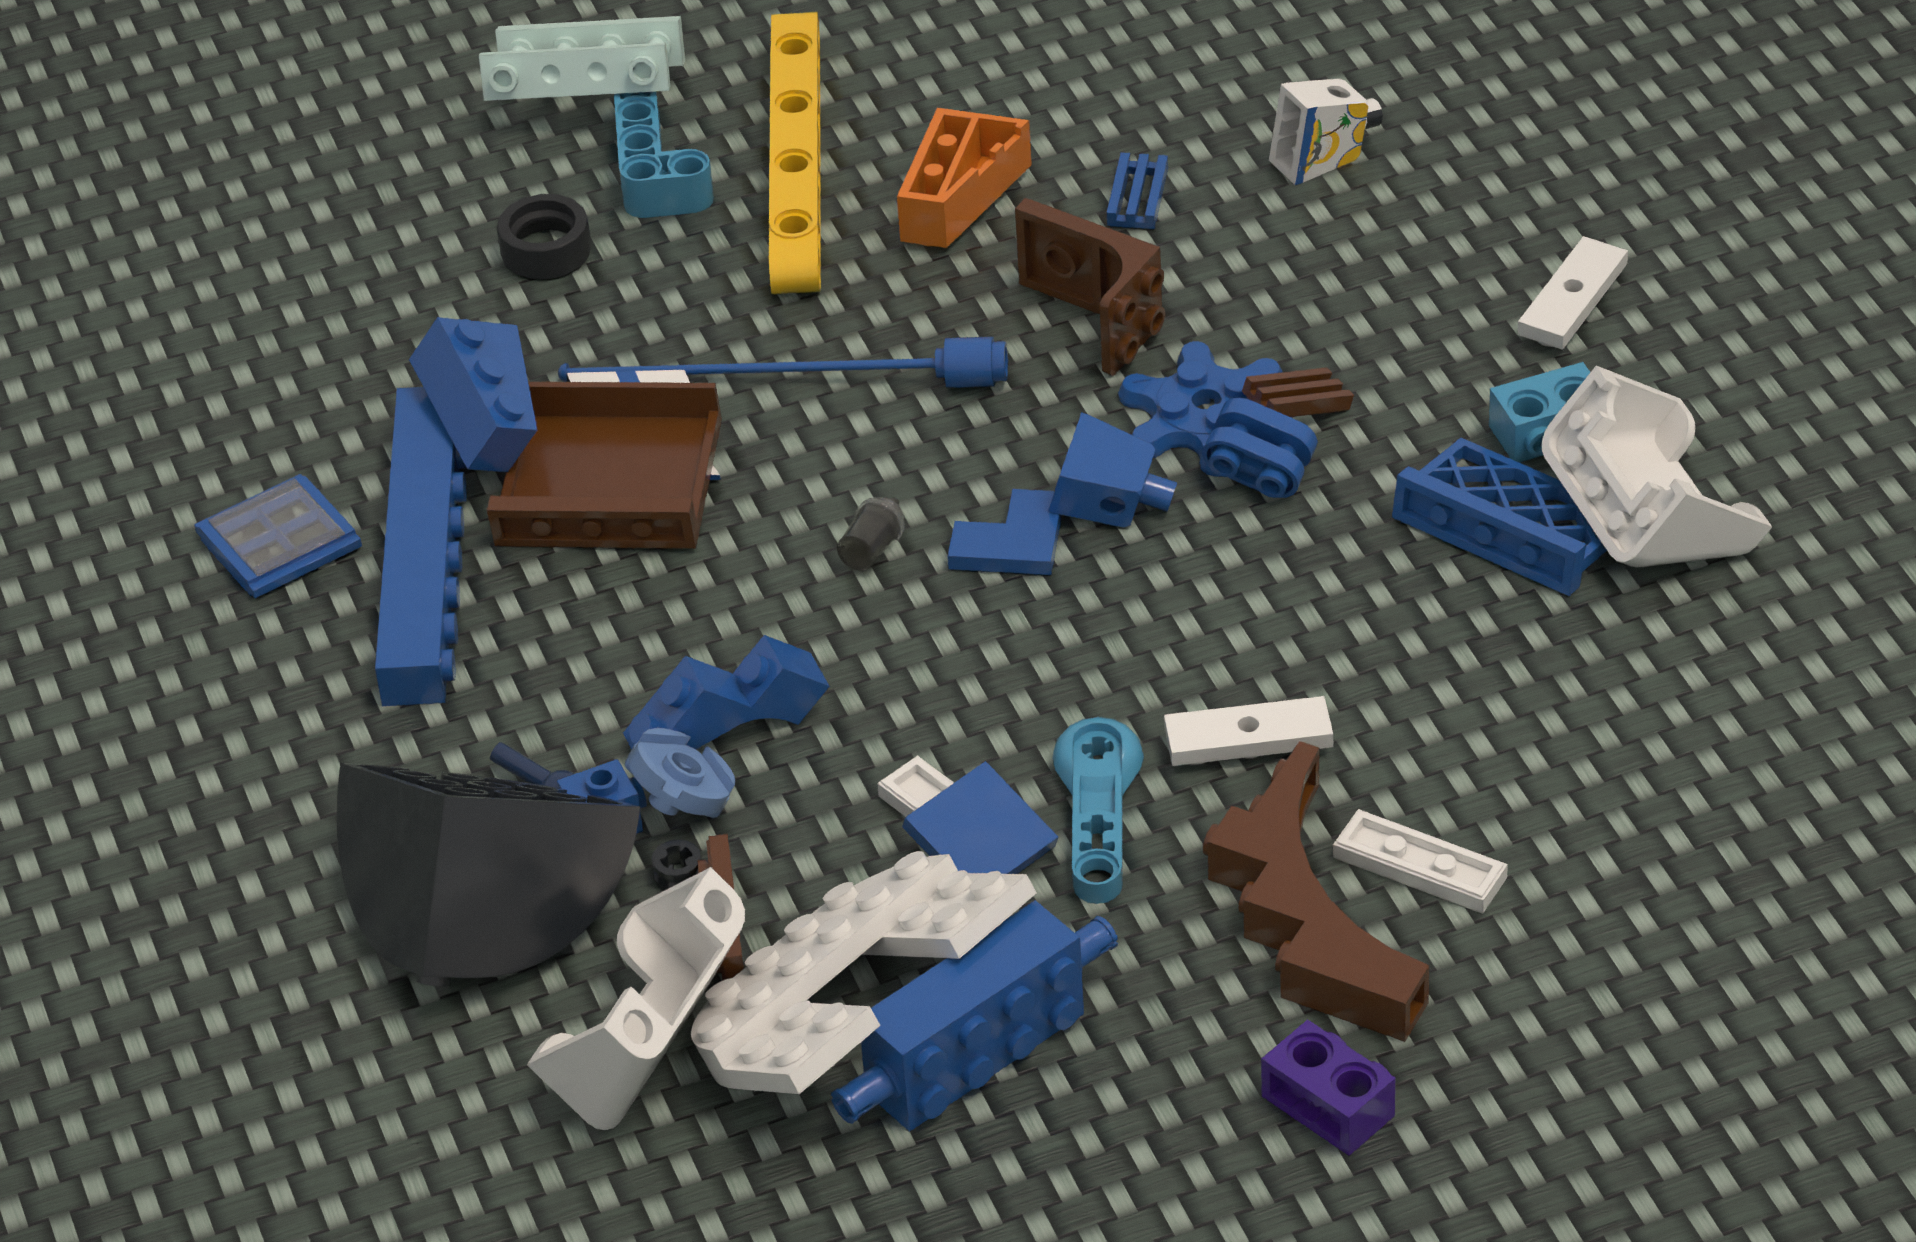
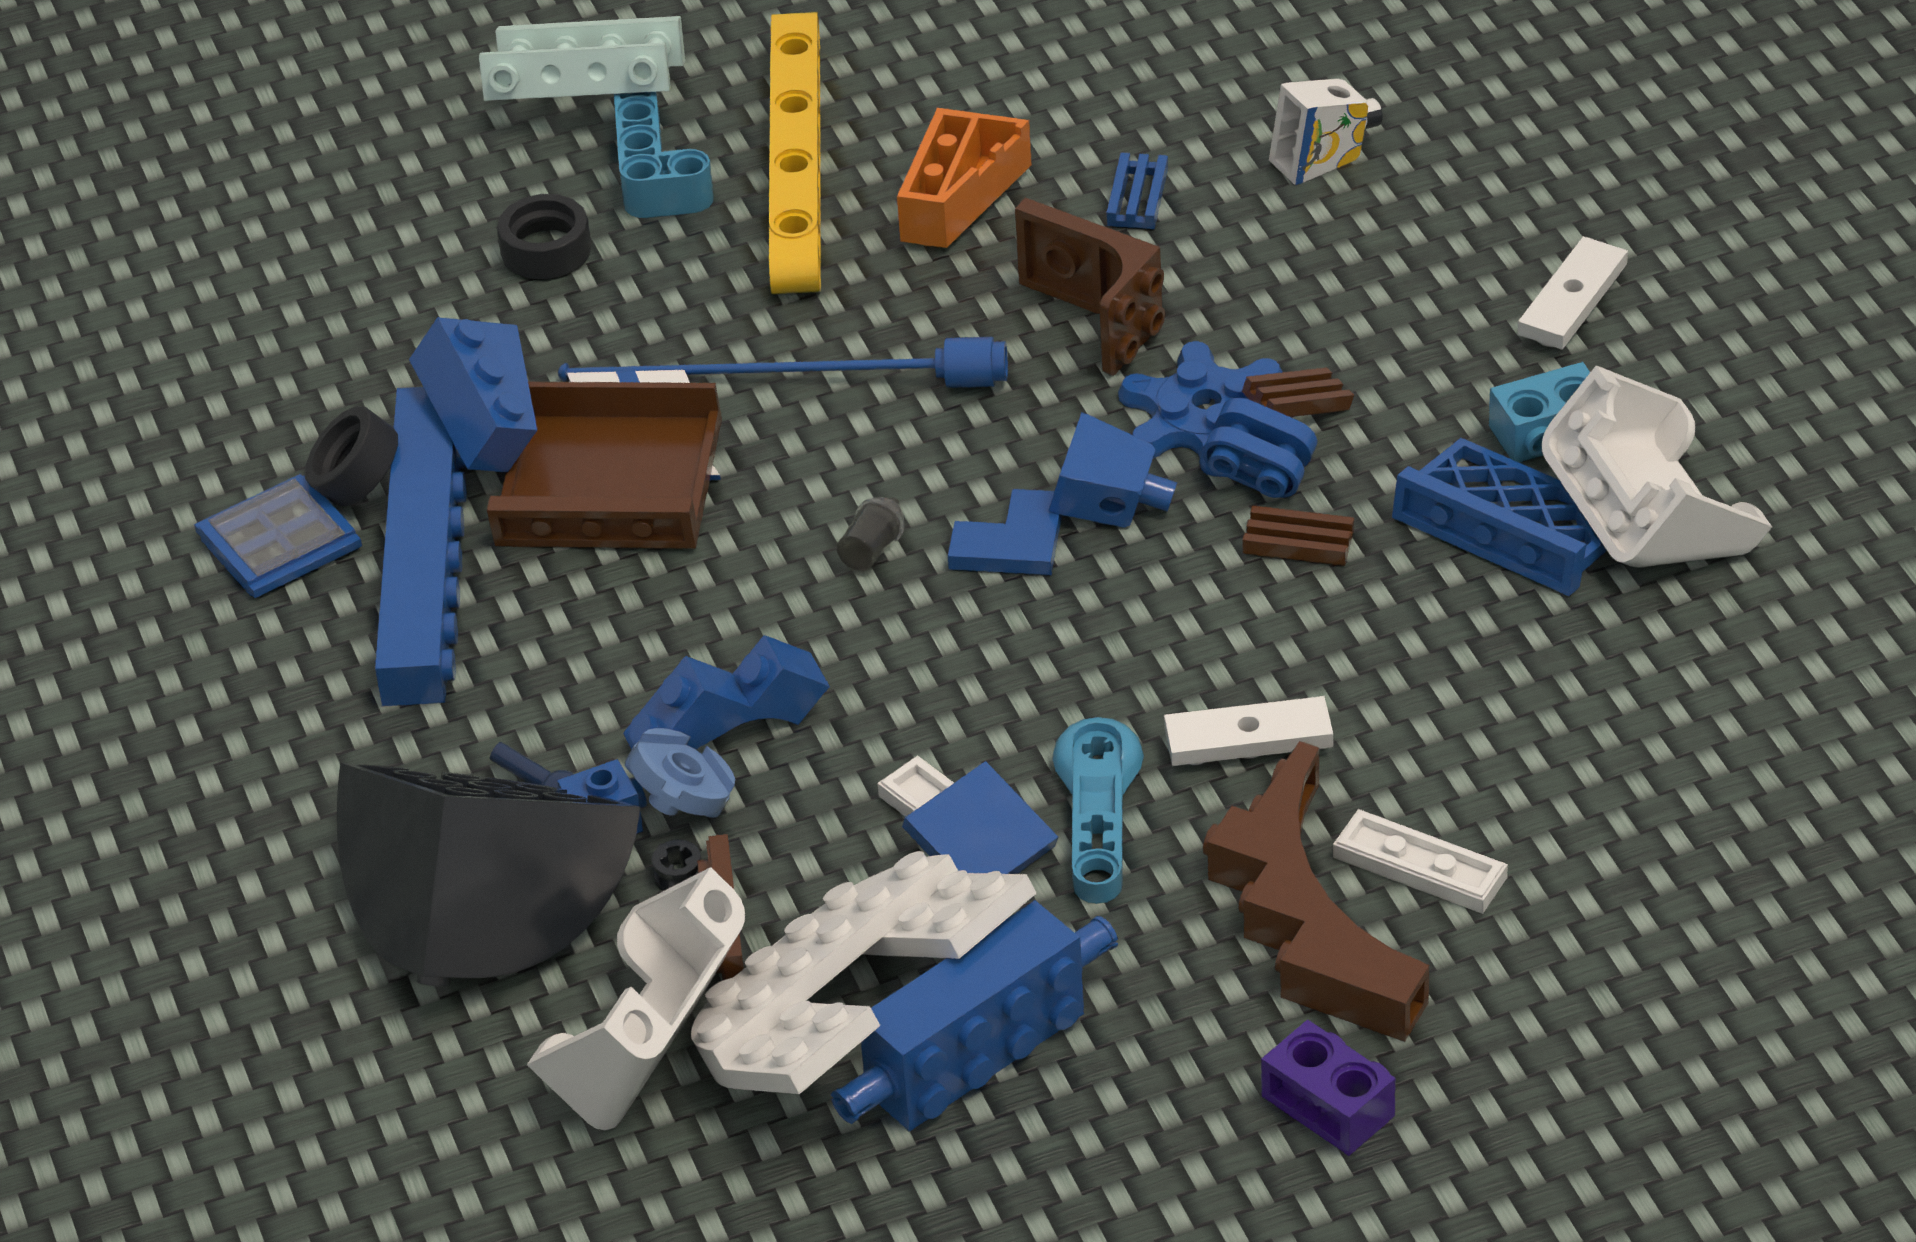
(351, 456): none -> black tyre
(1298, 535): none -> reddish brown tile

